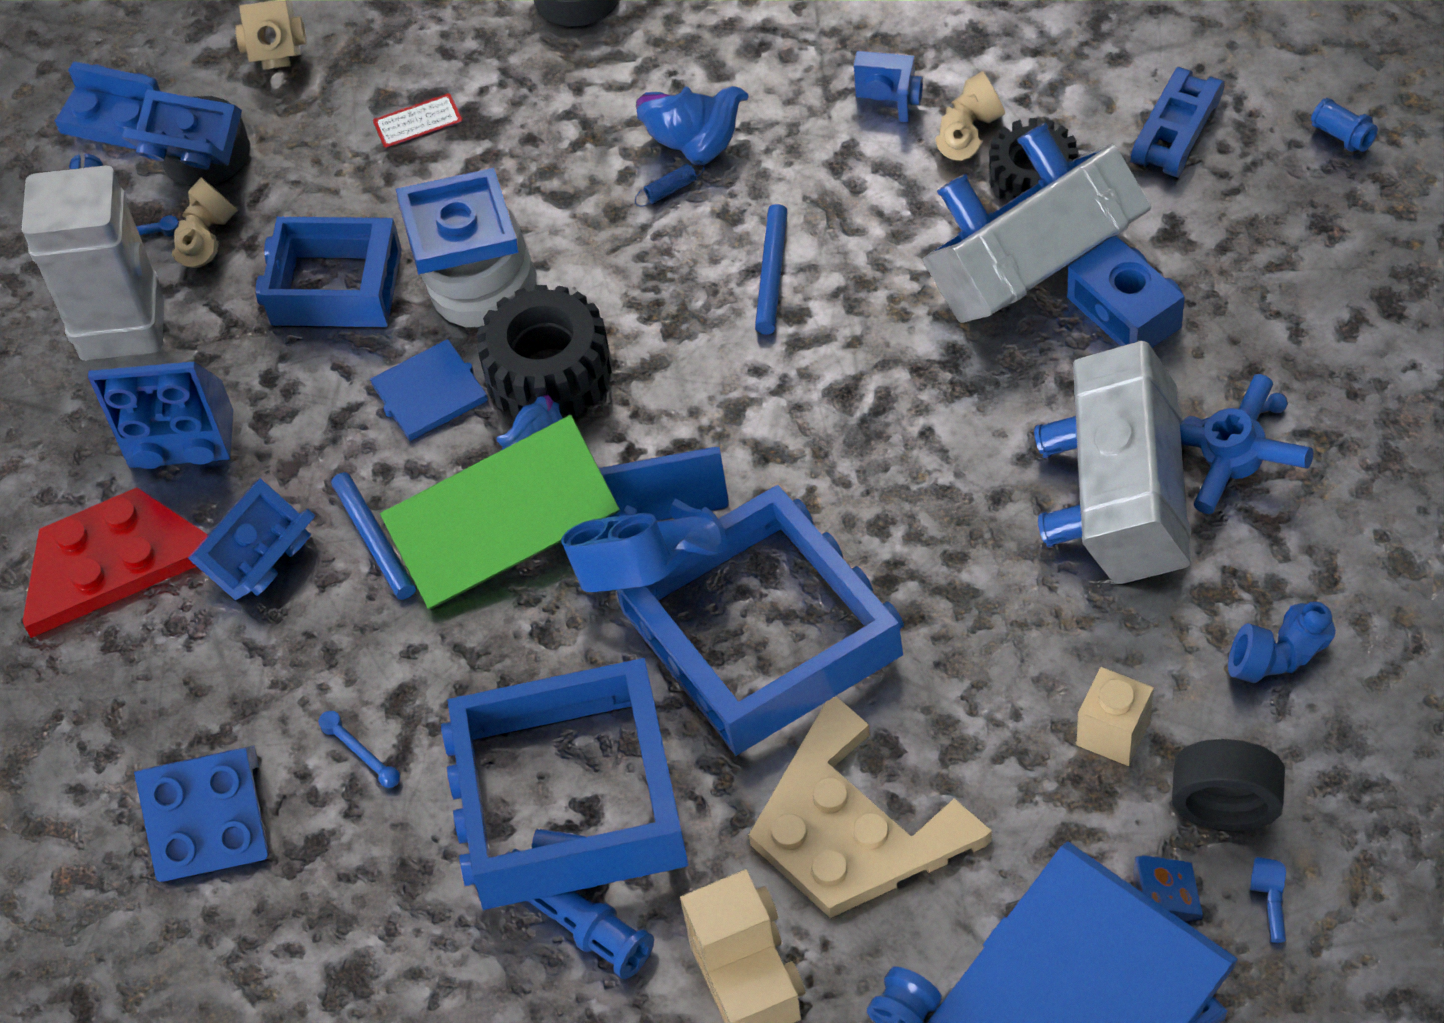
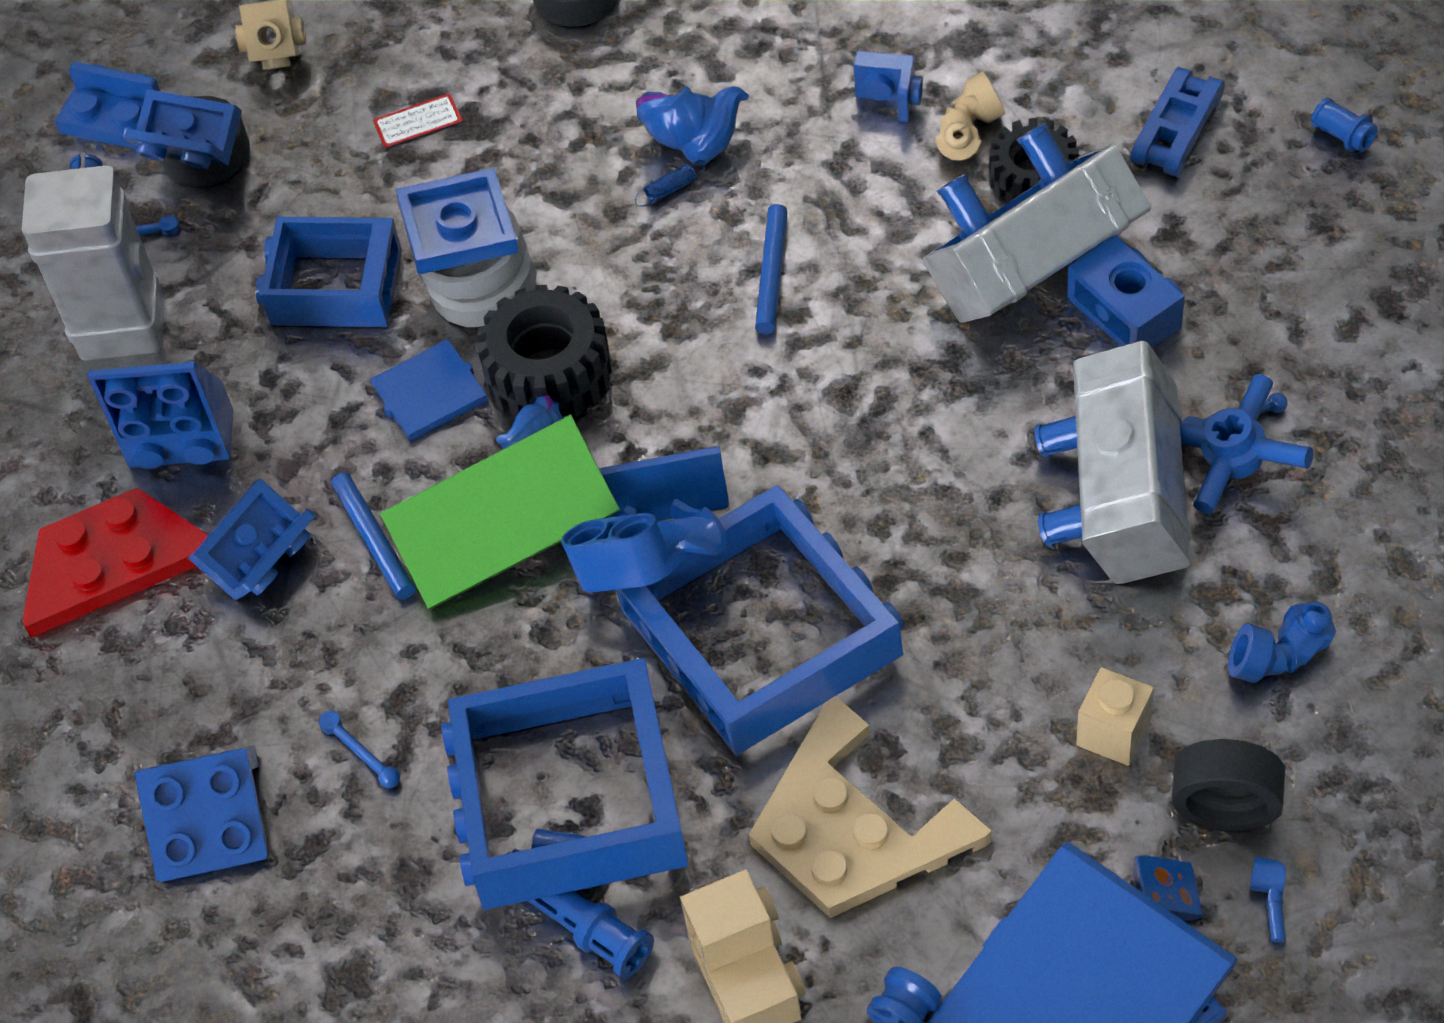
(192, 238): tan arm -> none

